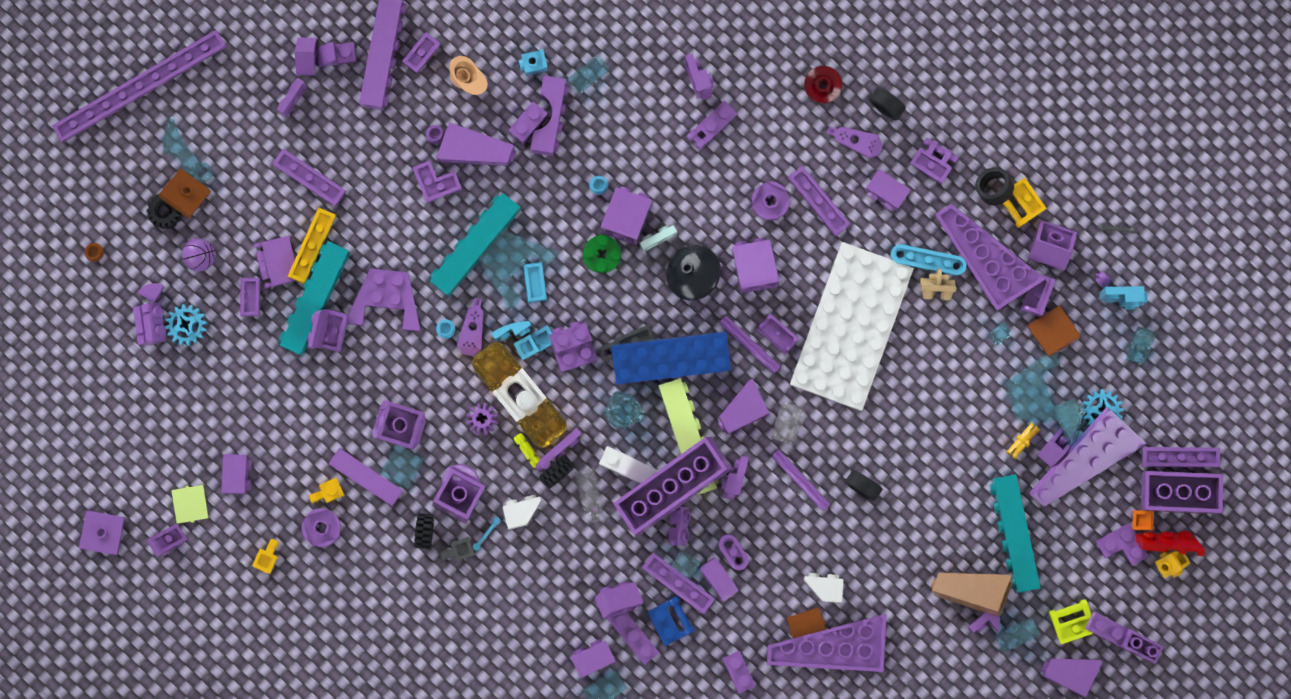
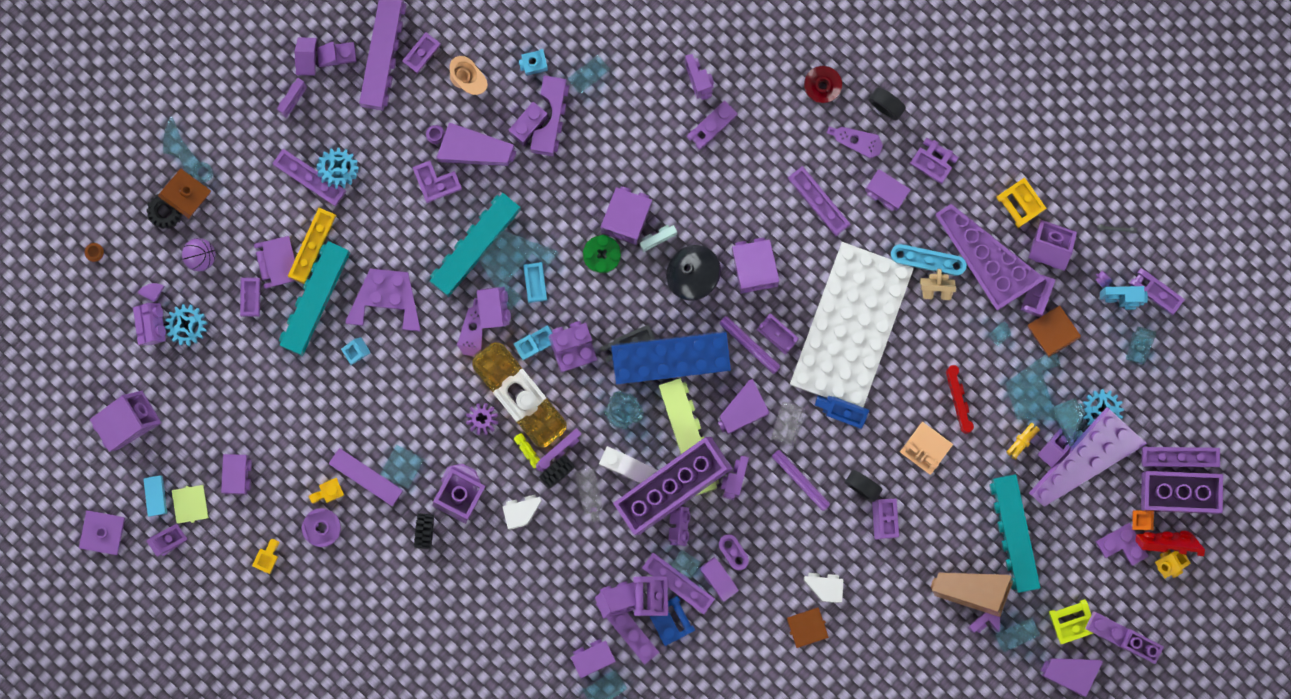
(125, 420): none -> medium lavender slope
(139, 86): medium lavender plate -> none
(155, 496): none -> medium azure slope
(328, 330): medium lavender bracket -> none
(337, 160): none -> medium azure gear
(355, 350): none -> medium azure slope
(399, 425): medium lavender slope -> none
(445, 329): medium azure plate -> none
(460, 549): dark grey plate -> none
(476, 546): medium azure hinge -> none
(493, 307): none -> medium lavender brick
(517, 328): medium azure slope -> none
(598, 185): medium azure plate -> none
(656, 596): none -> medium lavender plate
(739, 672): medium lavender brick -> none
(780, 196): medium lavender plate -> none
(843, 410): none -> blue hinge
(845, 647): medium lavender wing -> none
(885, 519): none -> medium lavender hinge
(926, 448): none -> light nougat hinge
(960, 406): none -> red plate
(988, 175): black tyre -> none
(1158, 292): none -> medium lavender plate

